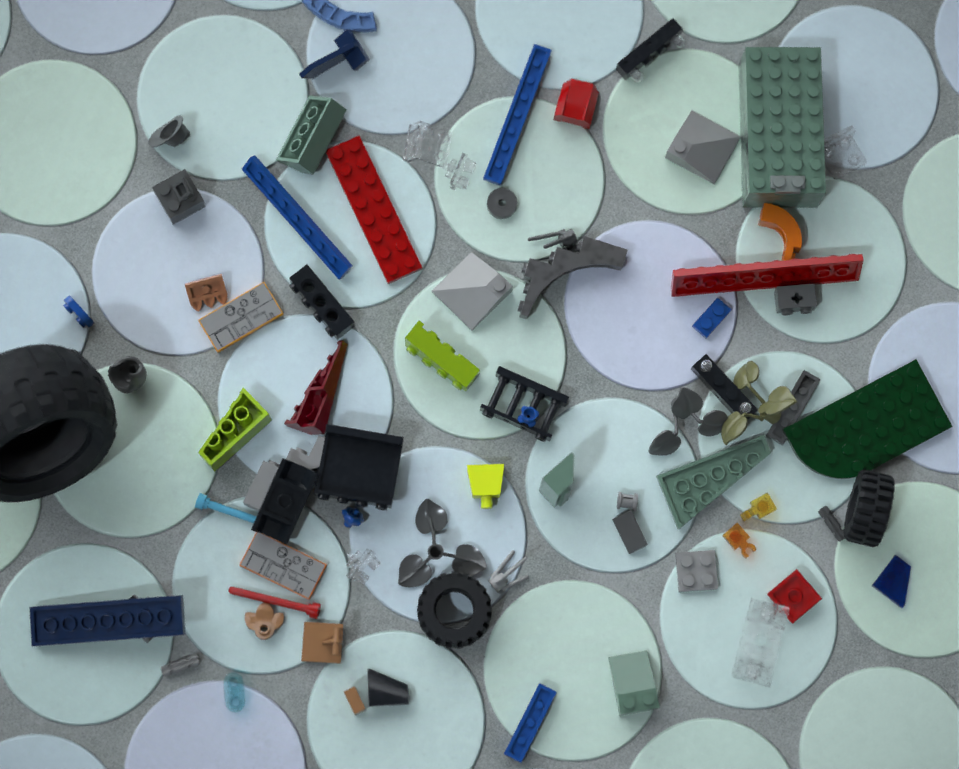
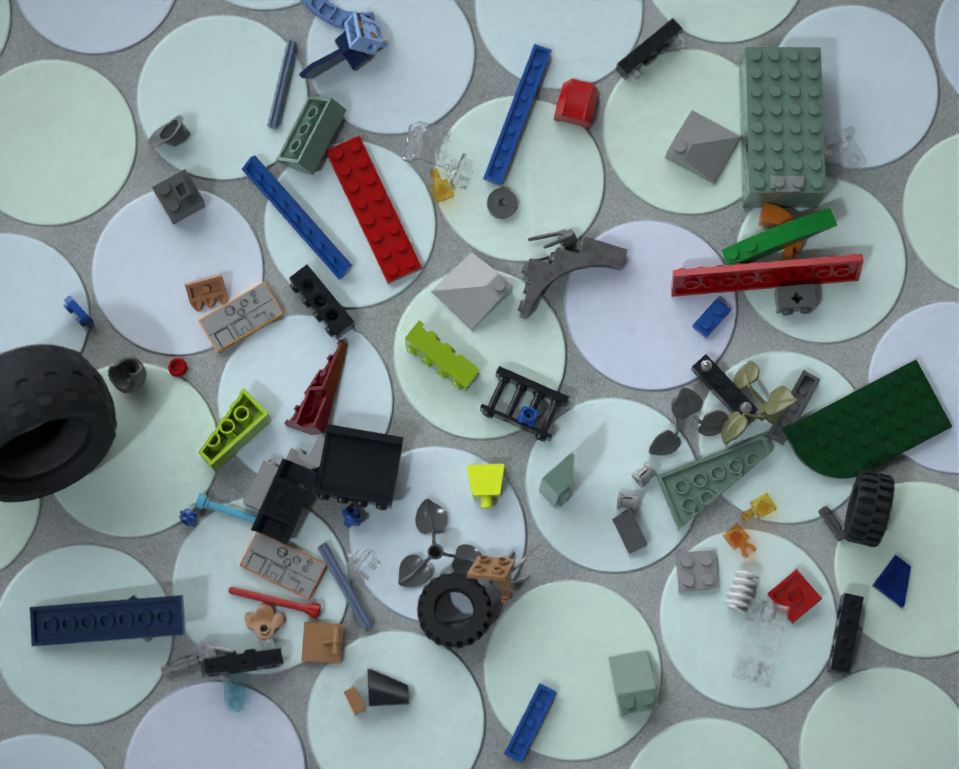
(177, 367): none -> red plate
(188, 517): none -> blue plate
(200, 652): none -> light grey plant
(238, 663): none -> black piece
(282, 83): none -> sand blue axle
(345, 586): none -> sand blue axle
(364, 34): none -> light blue torso
(441, 188): none -> clear yellow plate
(495, 569): none -> medium nougat plate
(644, 474): none -> light grey bush
(740, 591): none -> white piece
(779, 237): none -> green slope
(845, 634): none -> black brick

